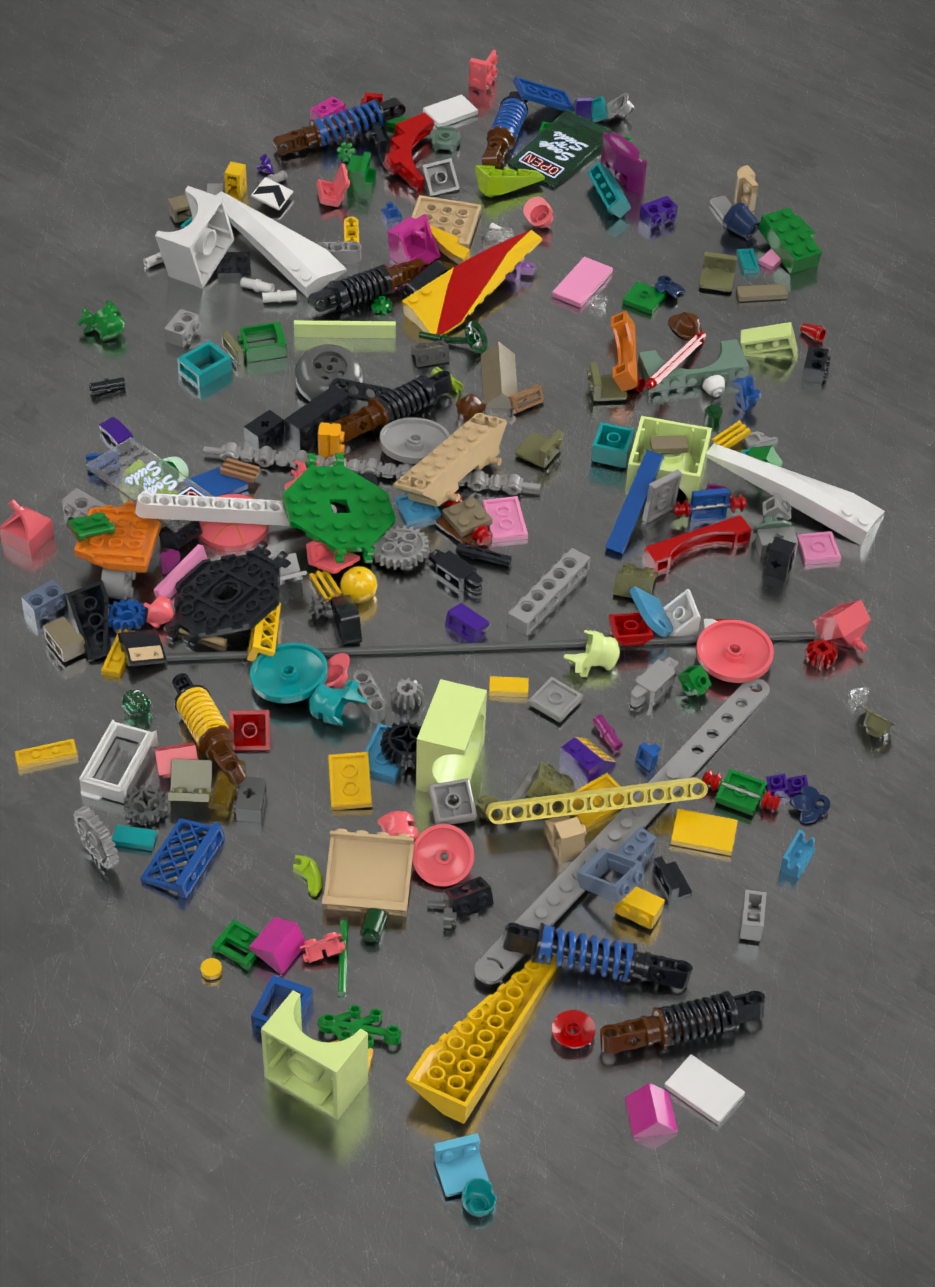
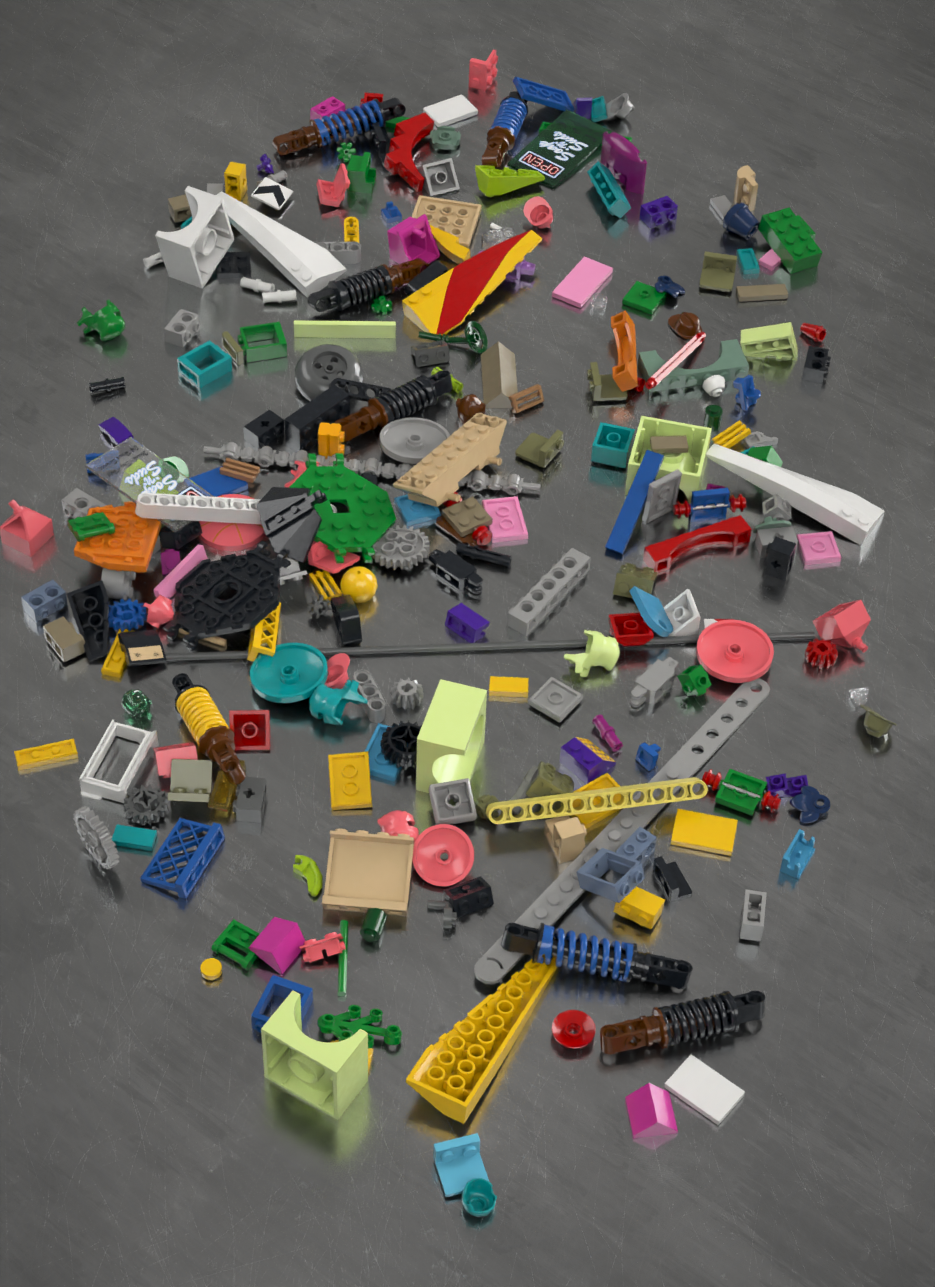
(291, 519): none -> black panel

